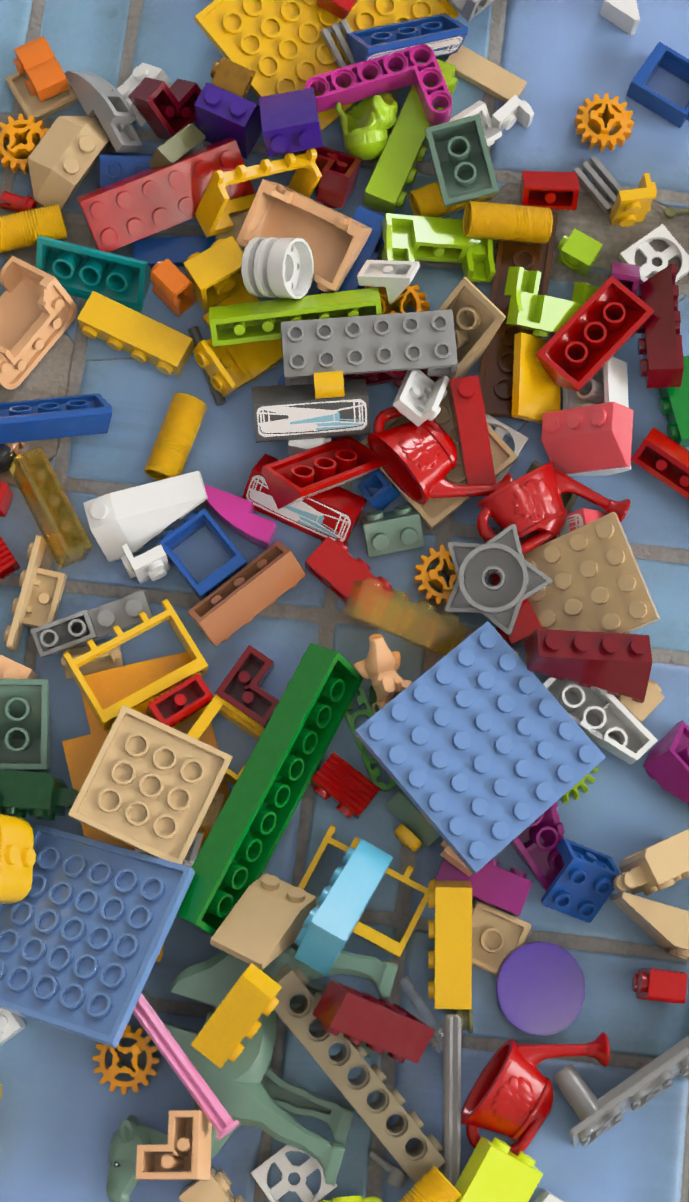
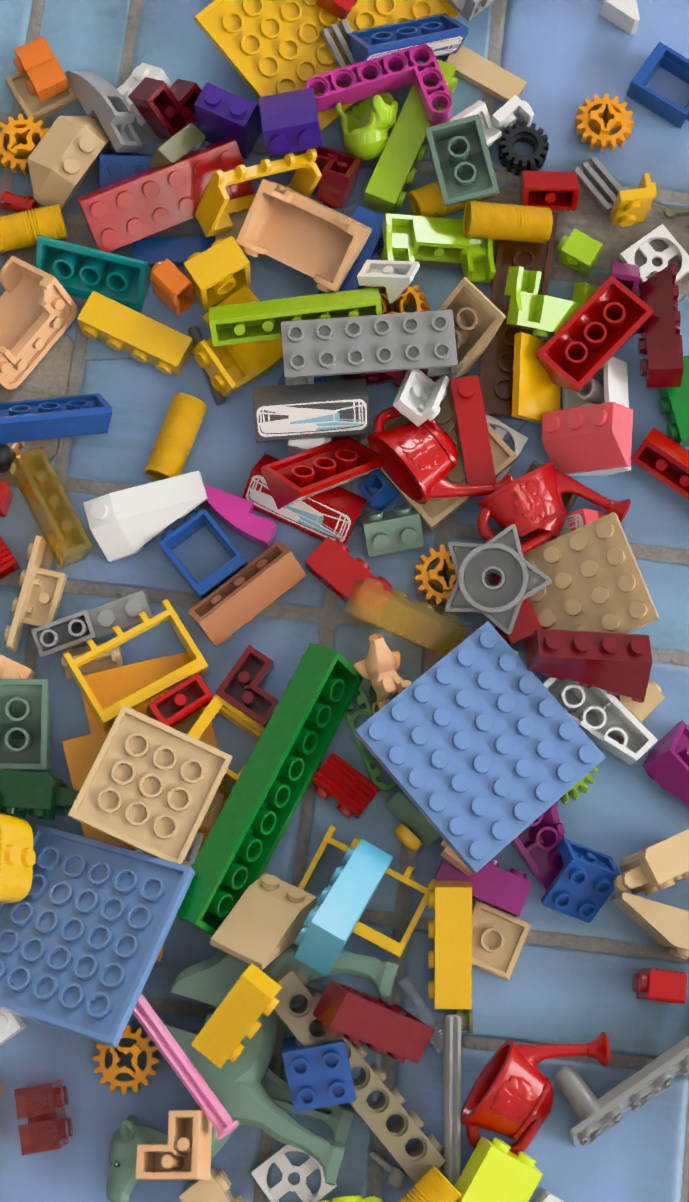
(46, 1116): none -> clear red piece
(146, 566): white bracket -> none
(232, 77): pearl gold brick -> none
(277, 267): white wheel -> none
(318, 1074): none -> blue bracket
(328, 384): yellow beam -> none
(527, 135): none -> black tyre
(540, 988): dark purple tile -> none

